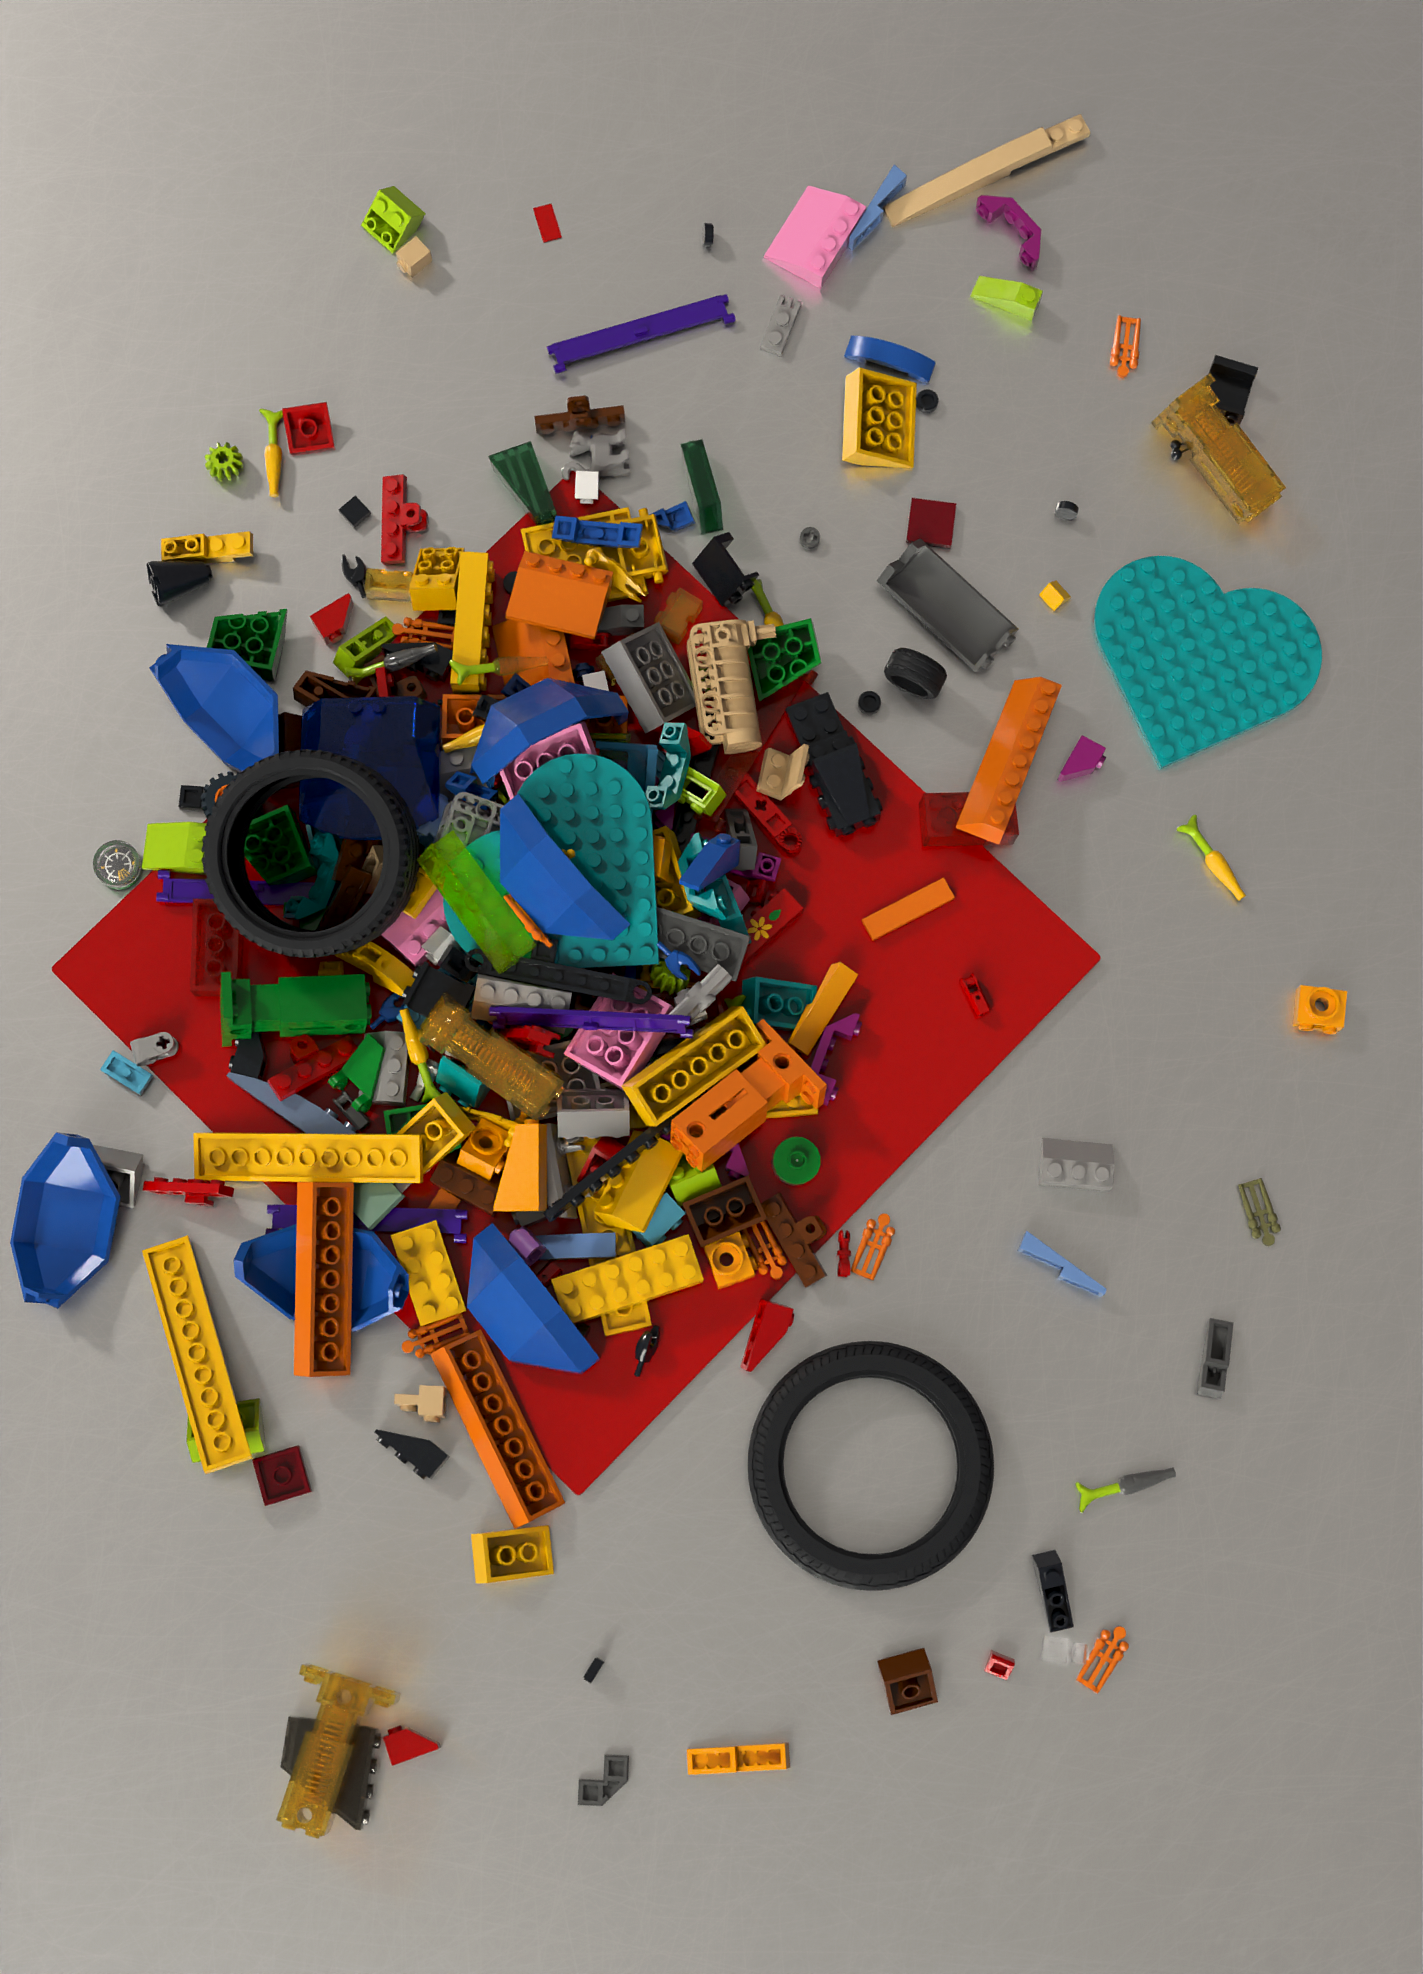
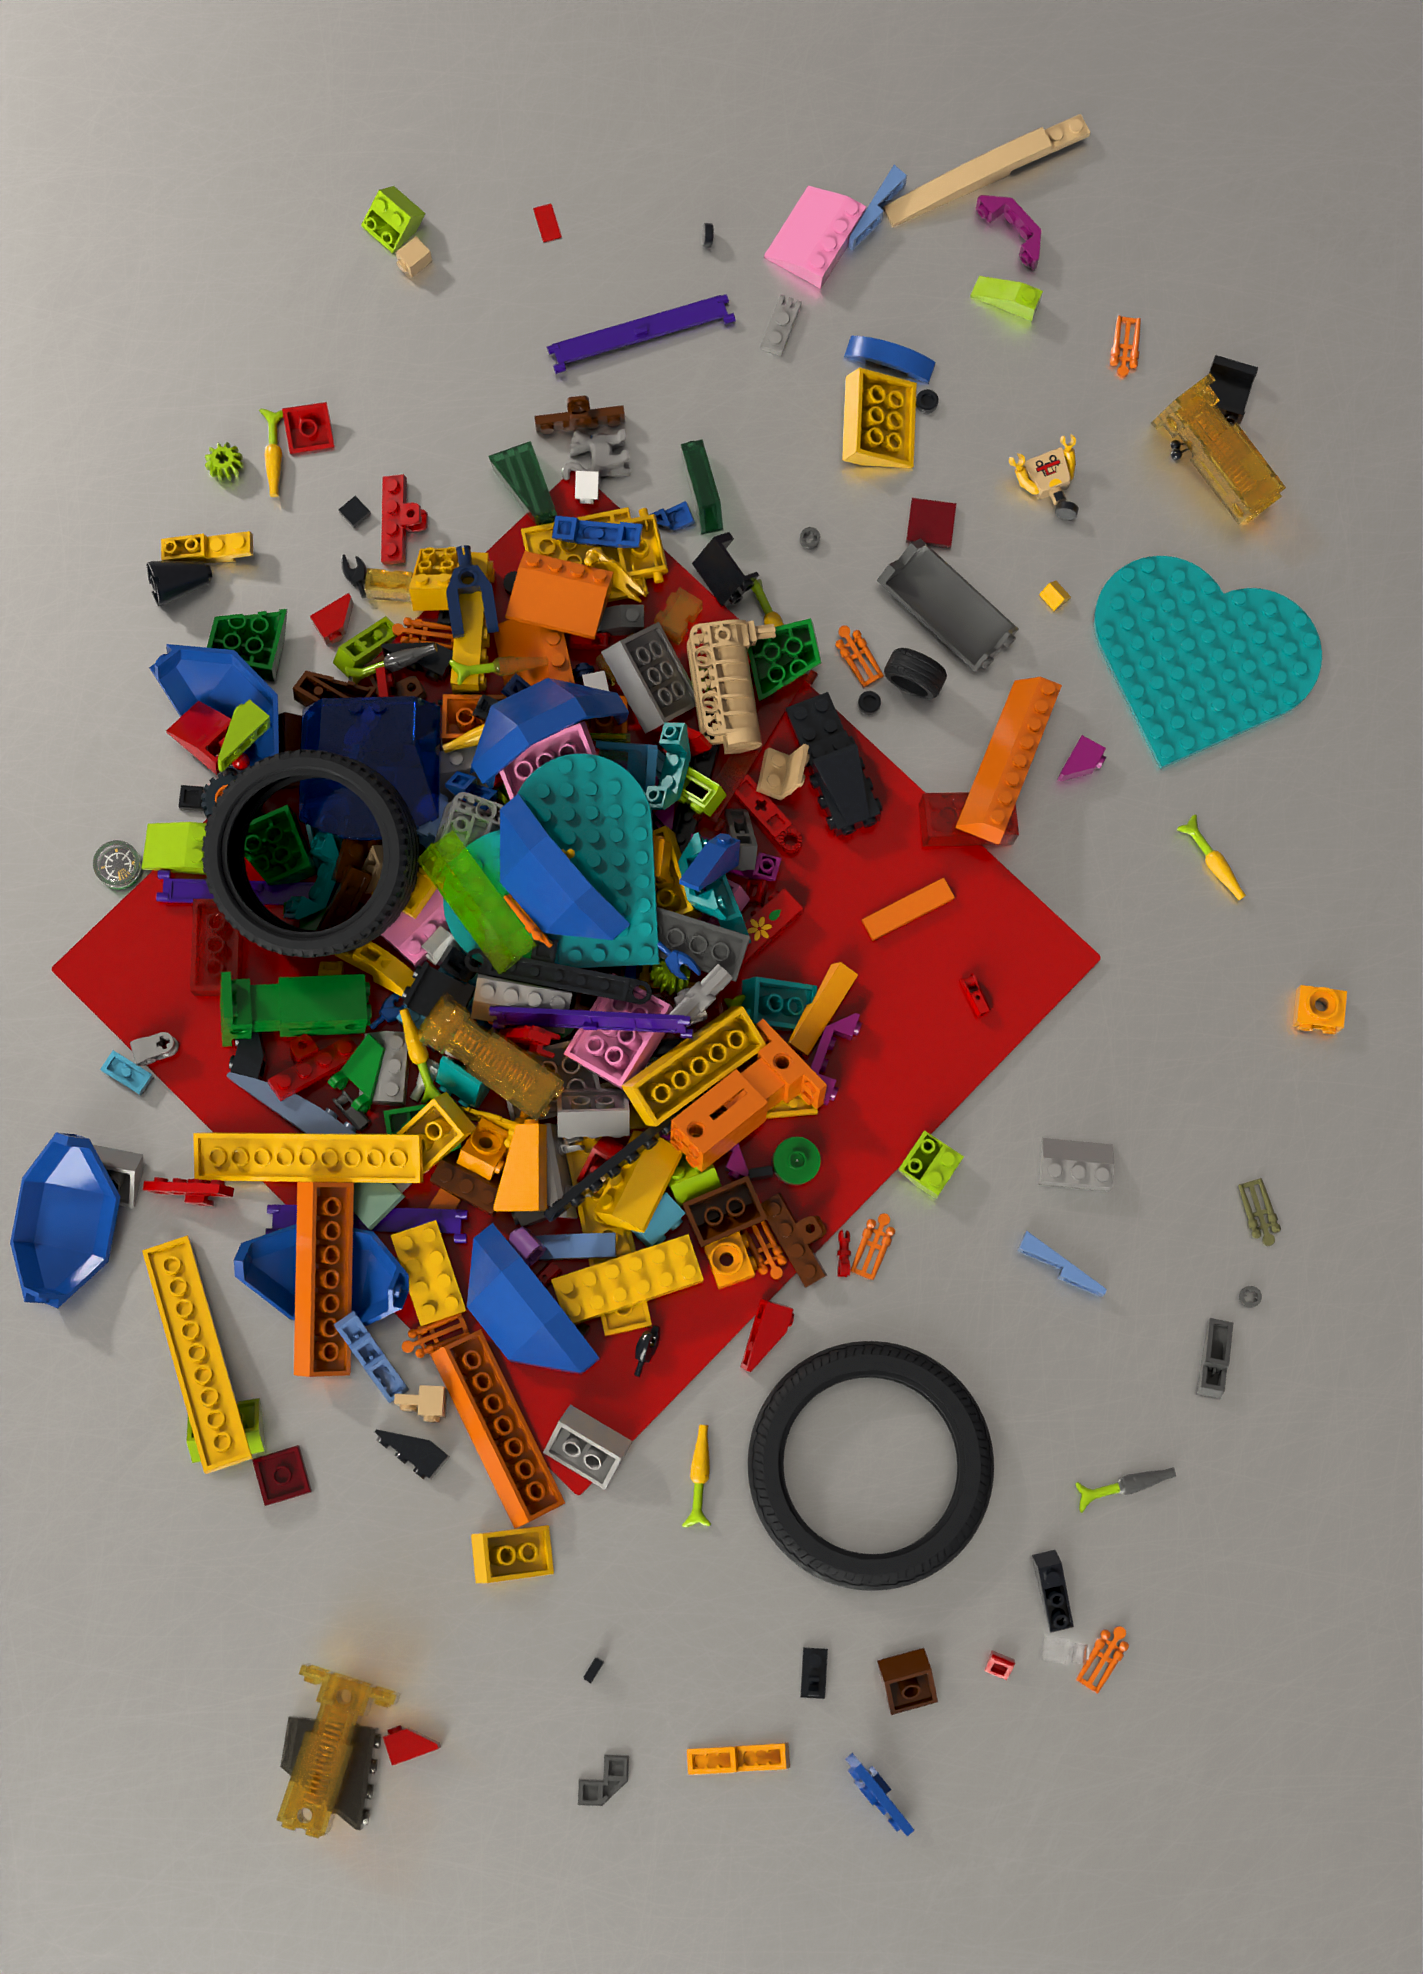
(203, 733): none -> red slope
(244, 729): none -> lime slope
(371, 1356): none -> medium blue slope
(457, 587): none -> dark blue piece
(587, 1446): none -> light grey slope
(699, 1475): none -> yellow piece
(760, 1173): none -> black tile
(814, 1673): none -> black plate
(844, 632): none -> orange piece
(875, 1791): none -> blue plate
(930, 1164): none -> lime slope
(1047, 473): none -> torso
(1250, 1303): none -> dark grey bush

